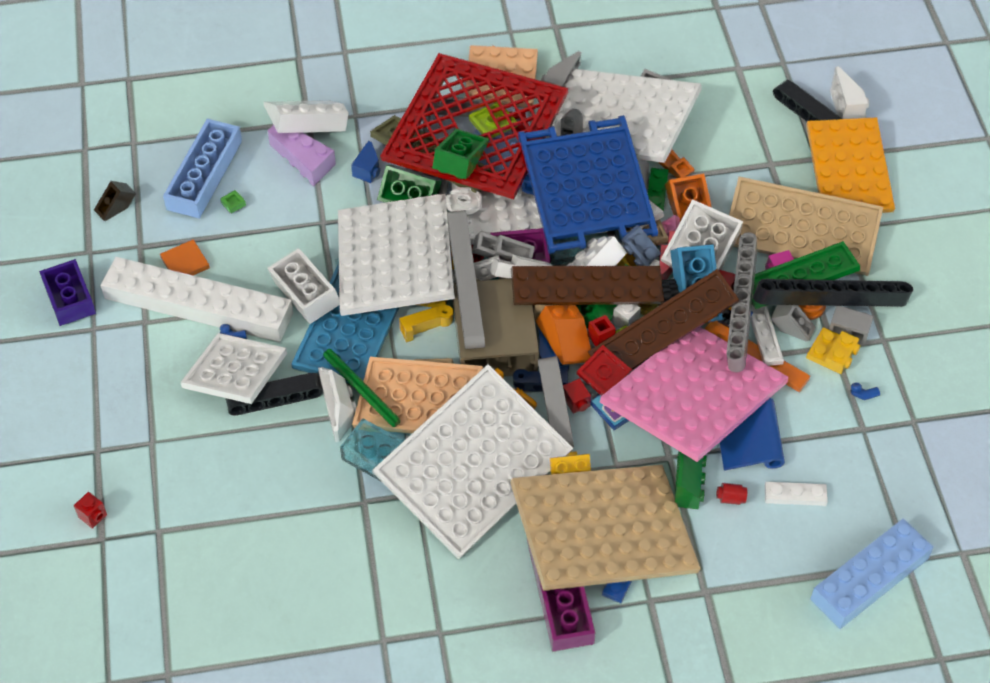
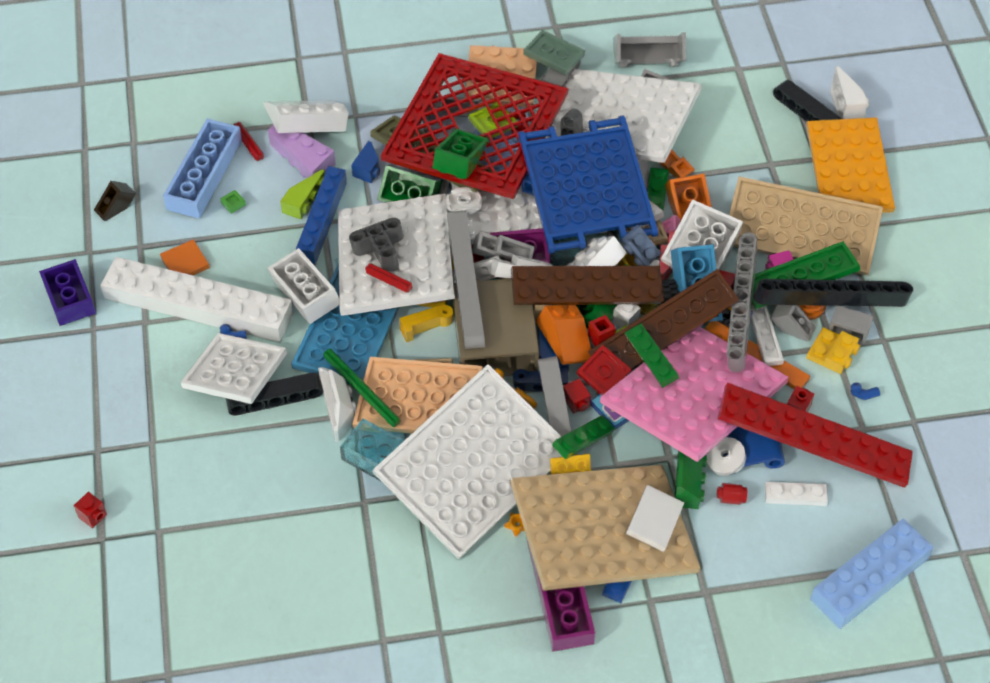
(250, 143): none -> red axle
(300, 196): none -> lime slope
(322, 213): none -> blue brick
(380, 240): none -> dark grey beam
(388, 277): none -> red axle
(511, 524): none -> light orange plate
(554, 52): none -> sand green plate
(583, 437): none -> green plate
(649, 50): none -> light grey windscreen
(651, 355): none -> green plate
(655, 518): none -> white tile
(732, 462): none -> white plate
(801, 398): none -> red brick
(815, 435): none -> red plate

